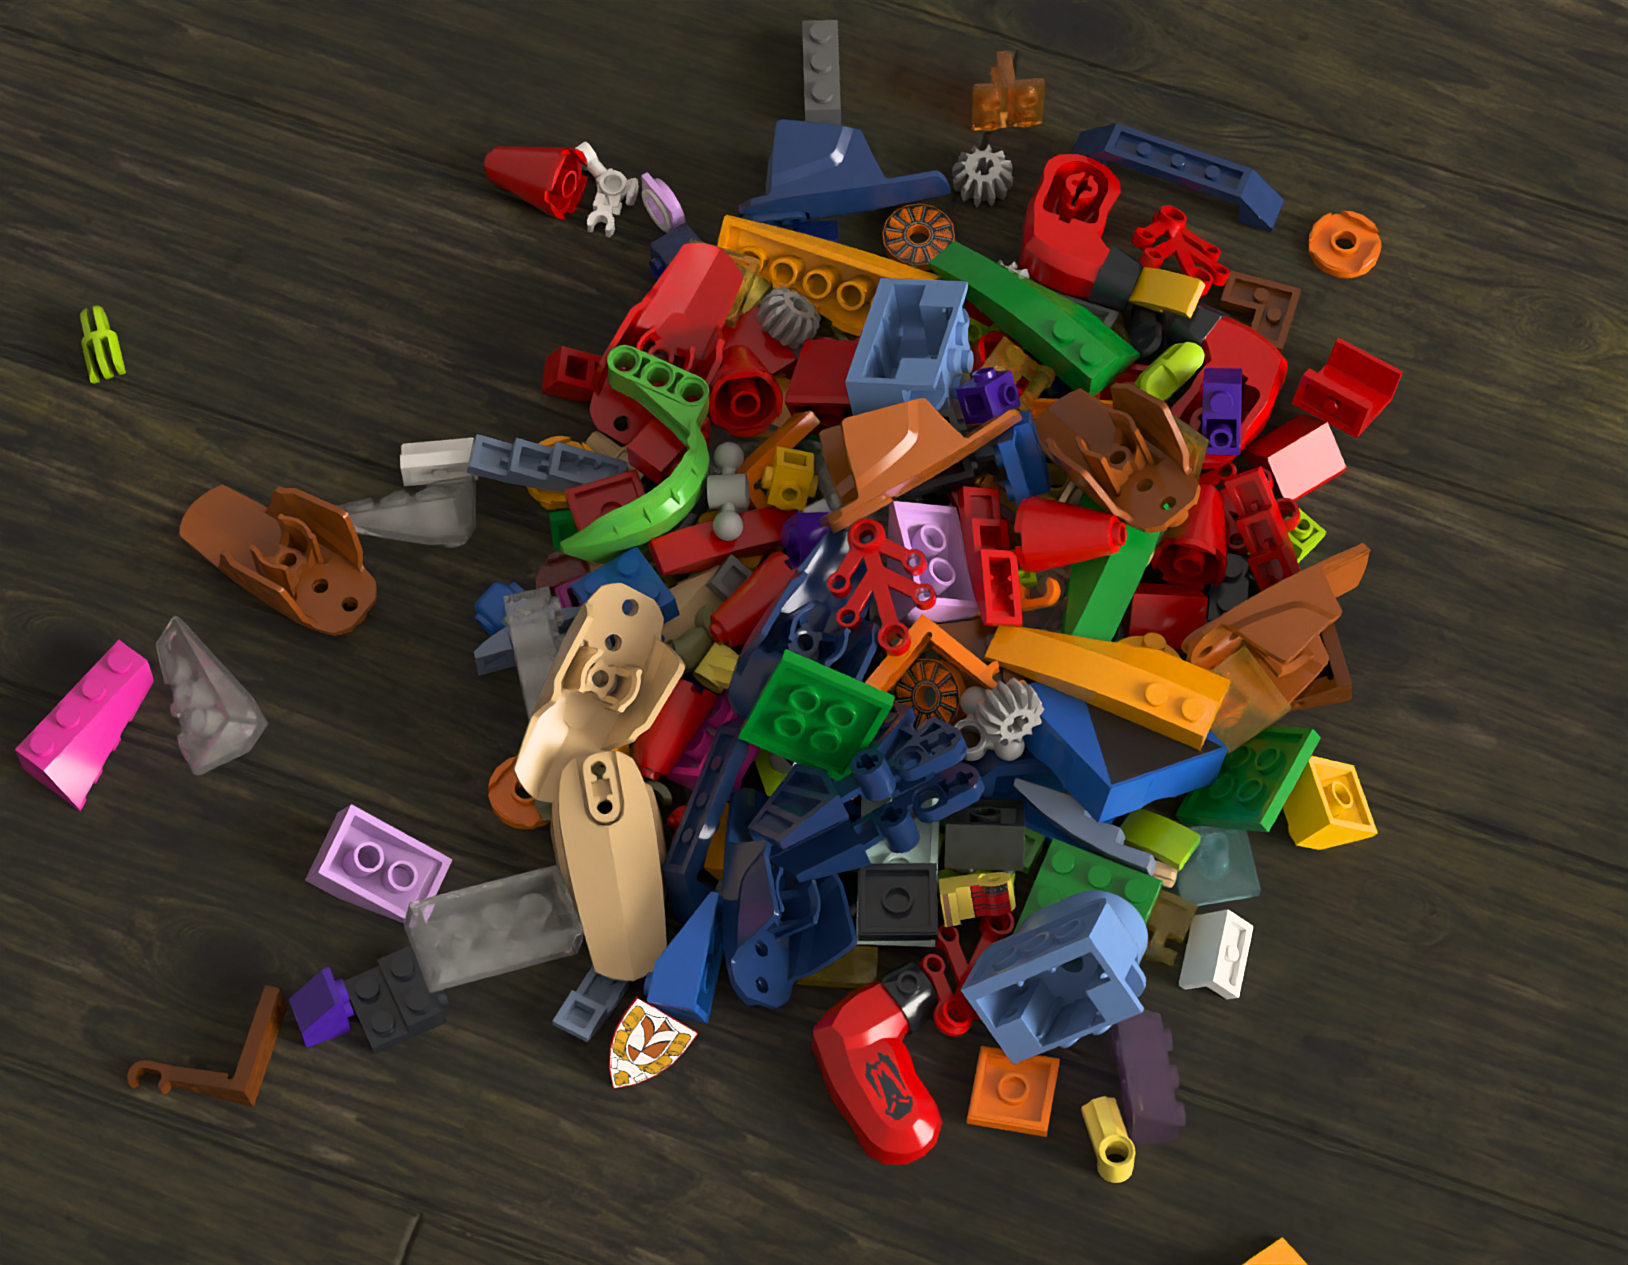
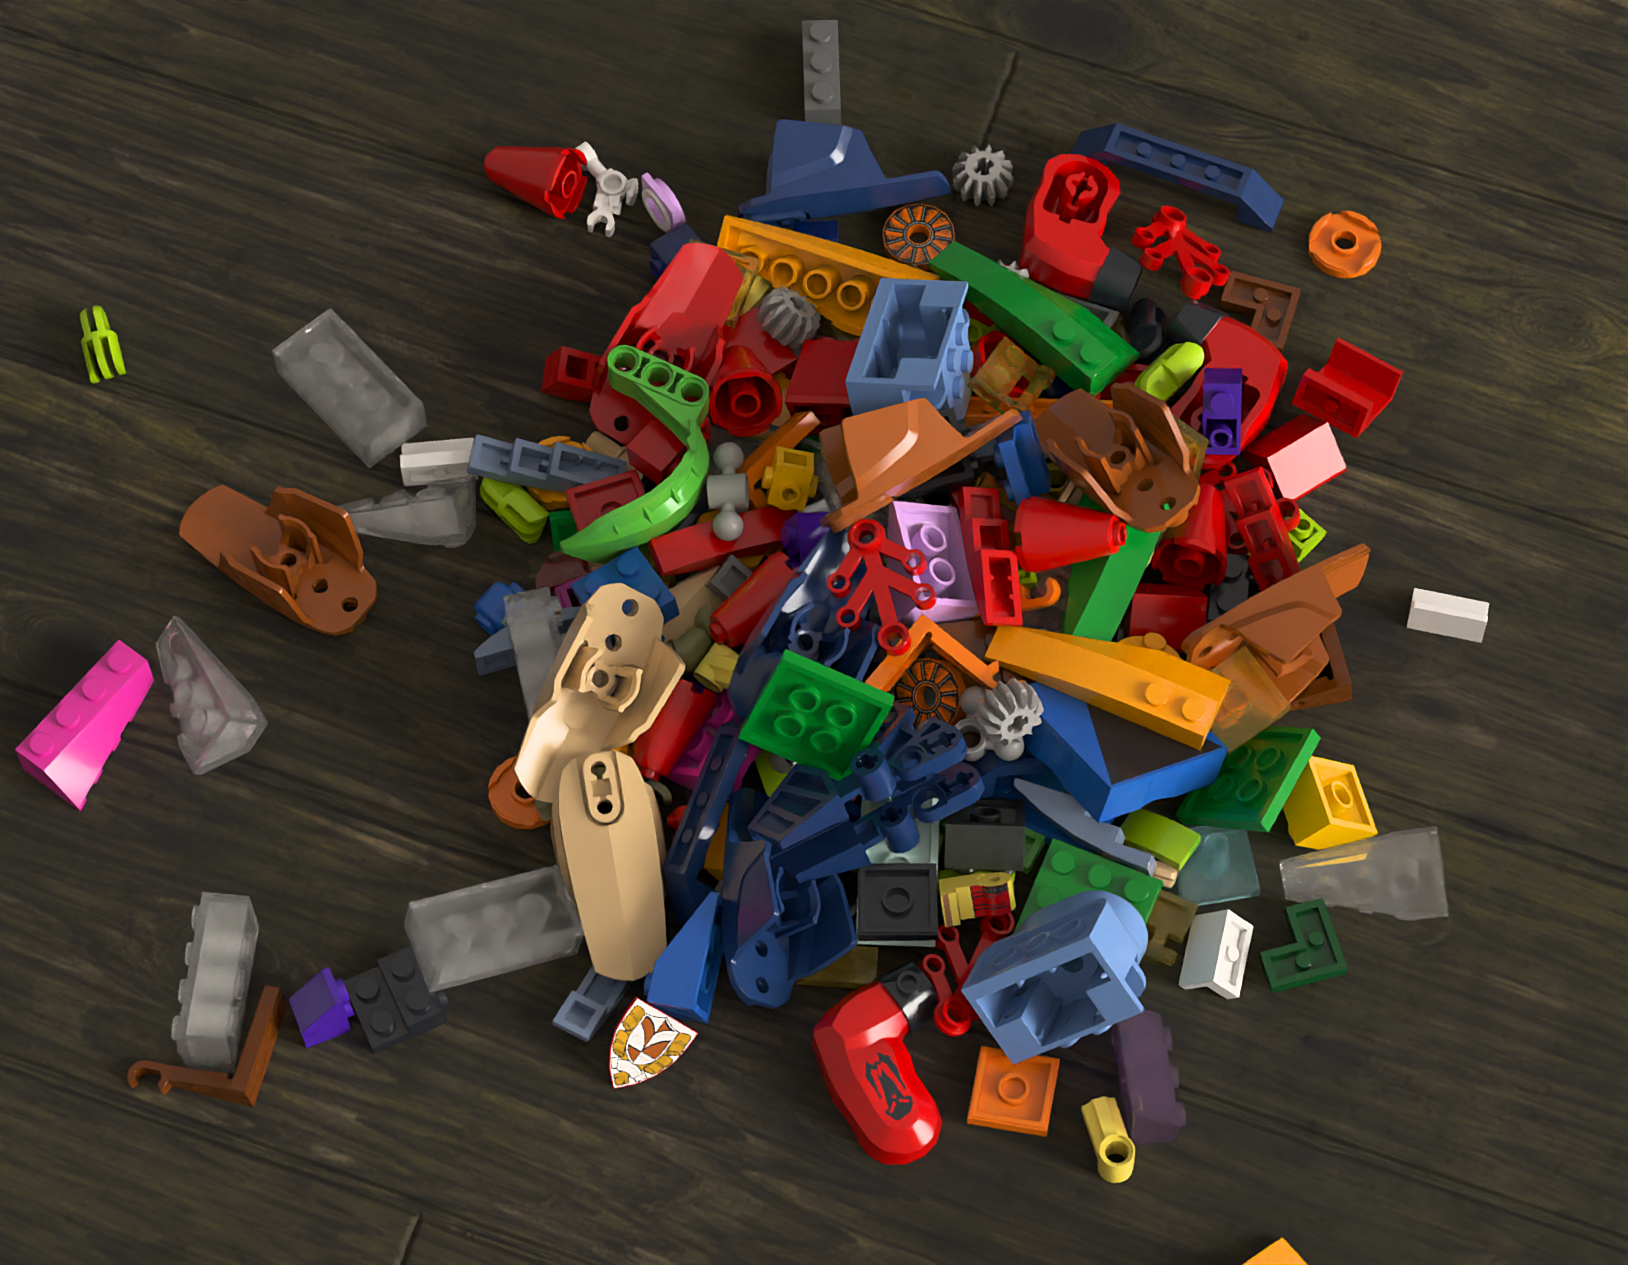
(216, 982): none -> clear brick
(350, 388): none -> clear brick
(376, 865): lavender slope -> none
(515, 508): none -> lime arm
(987, 395): dark purple brick -> none
(1006, 100): clear orange bracket -> none
(1166, 291): yellow slope -> none
(1312, 955): none -> dark green plate
(1380, 874): none -> clear wedge
(1448, 615): none -> white panel

